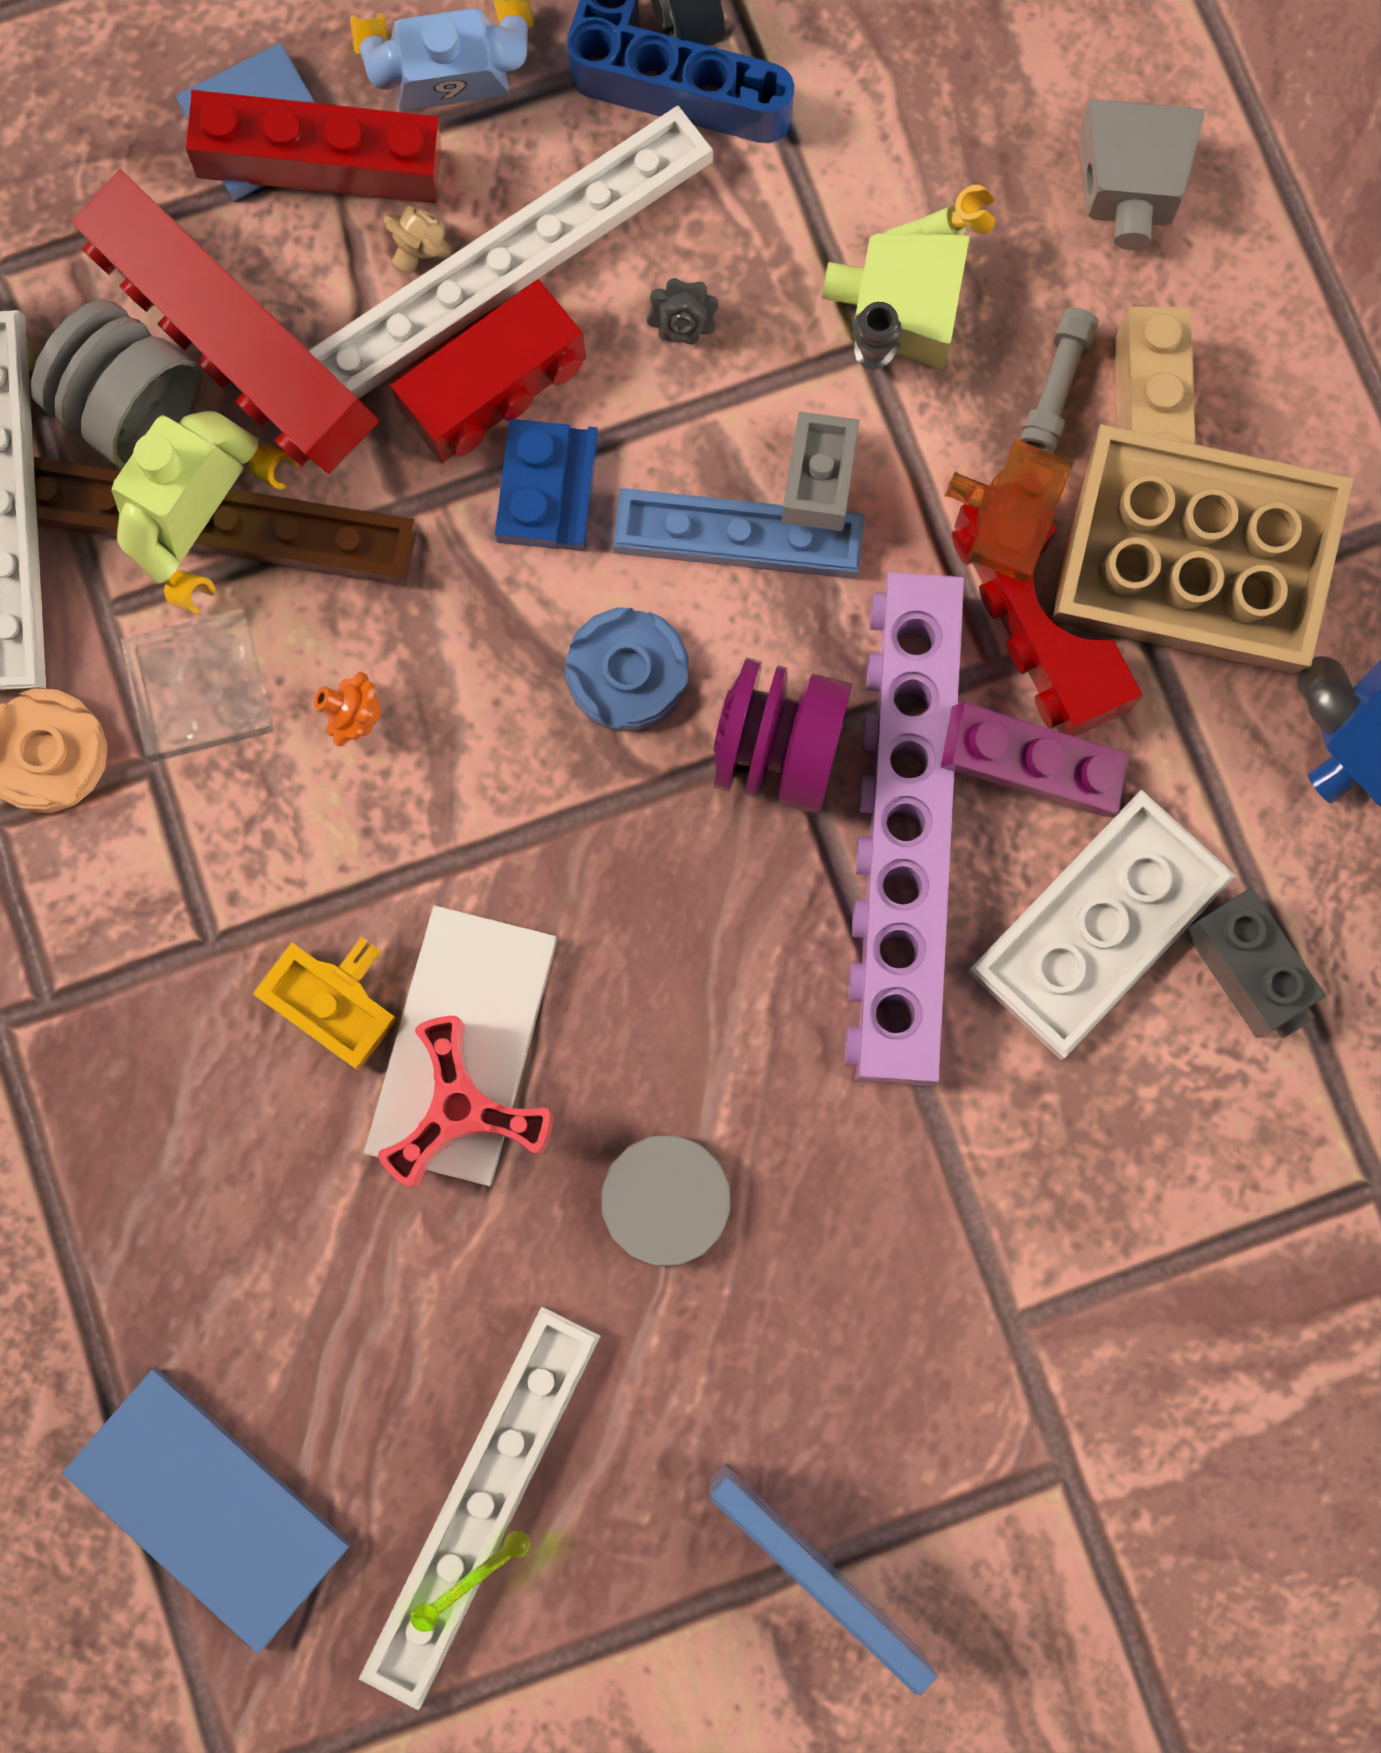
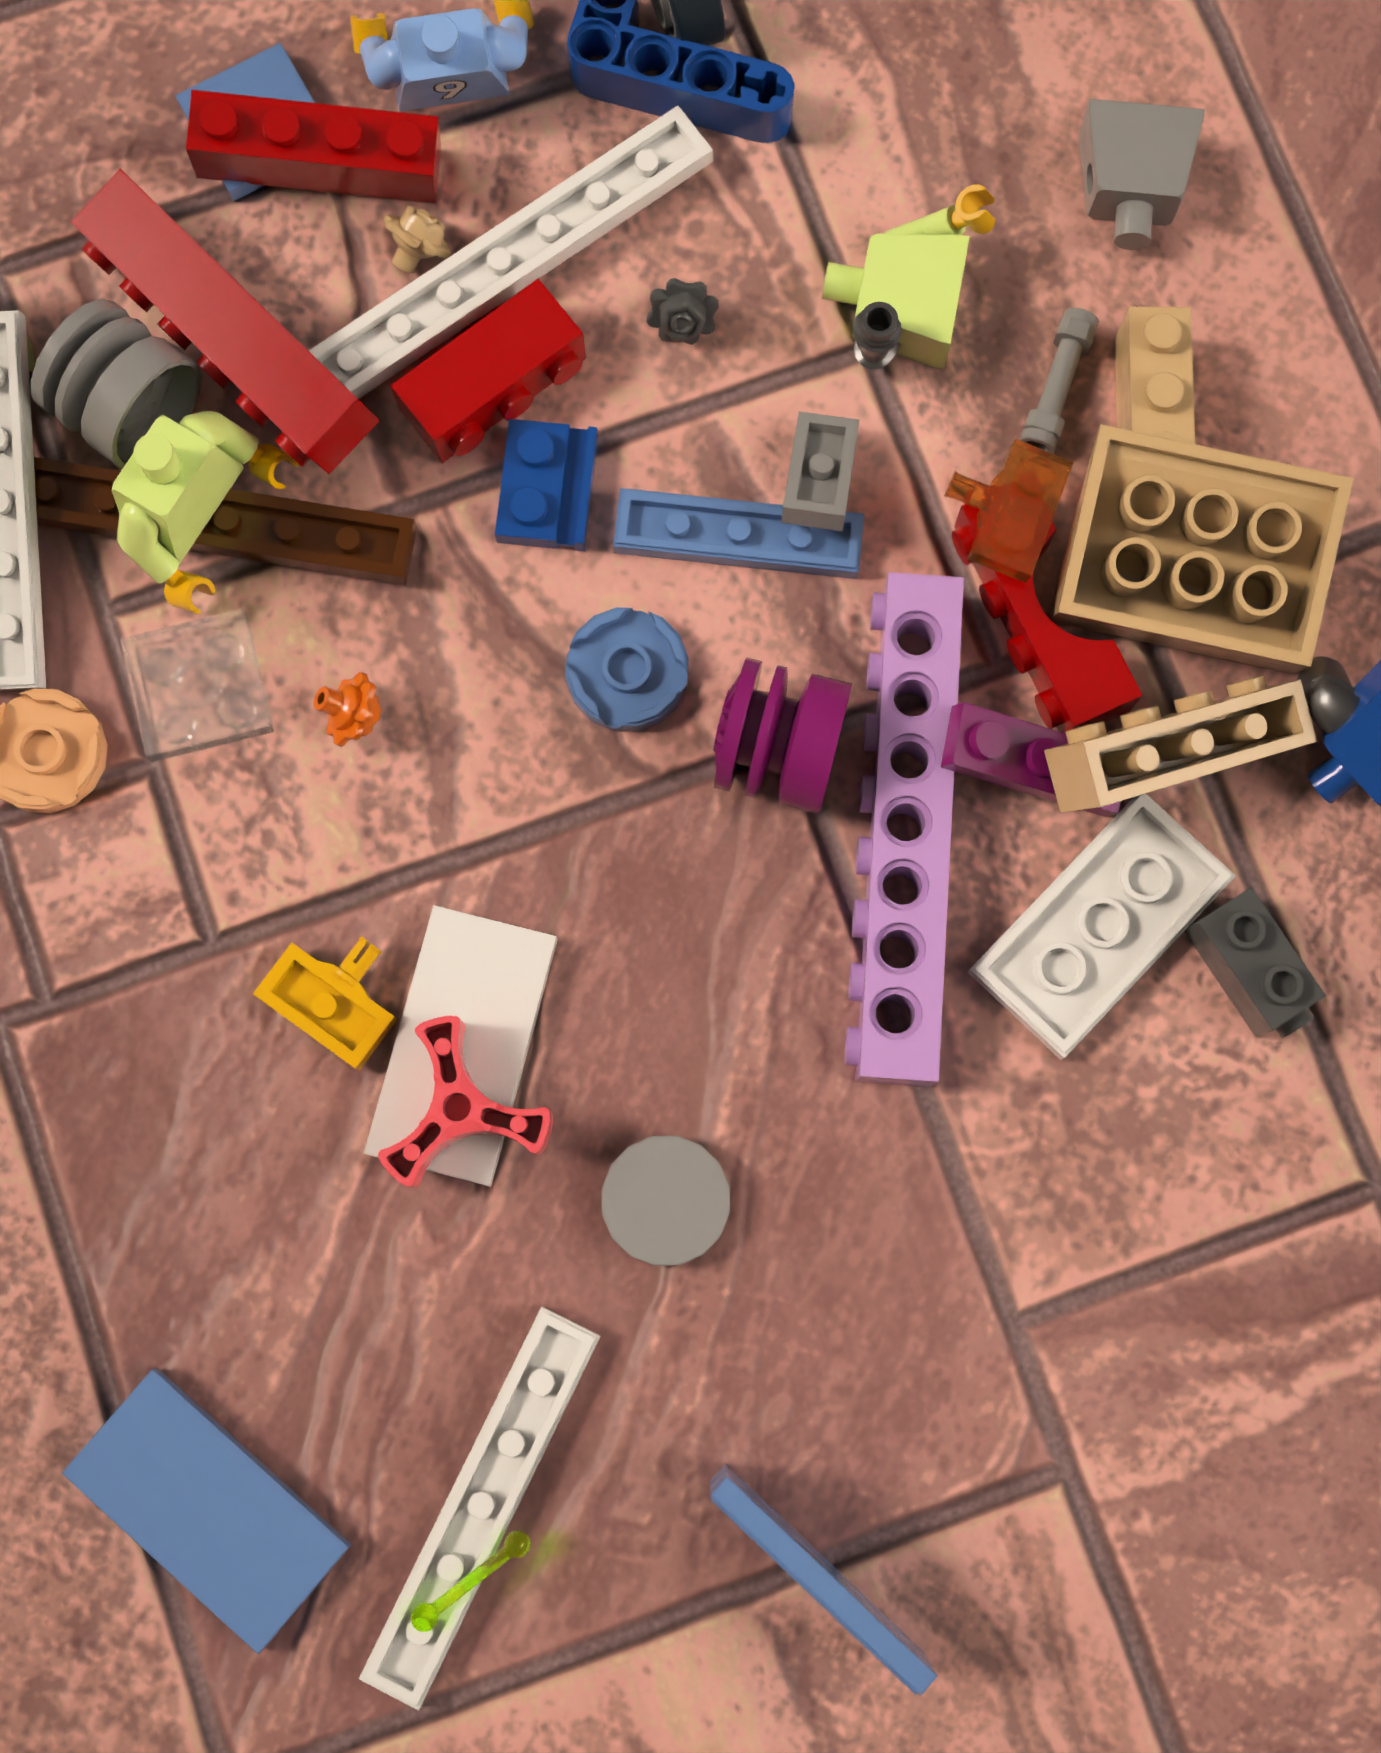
(1179, 746): none -> tan brick

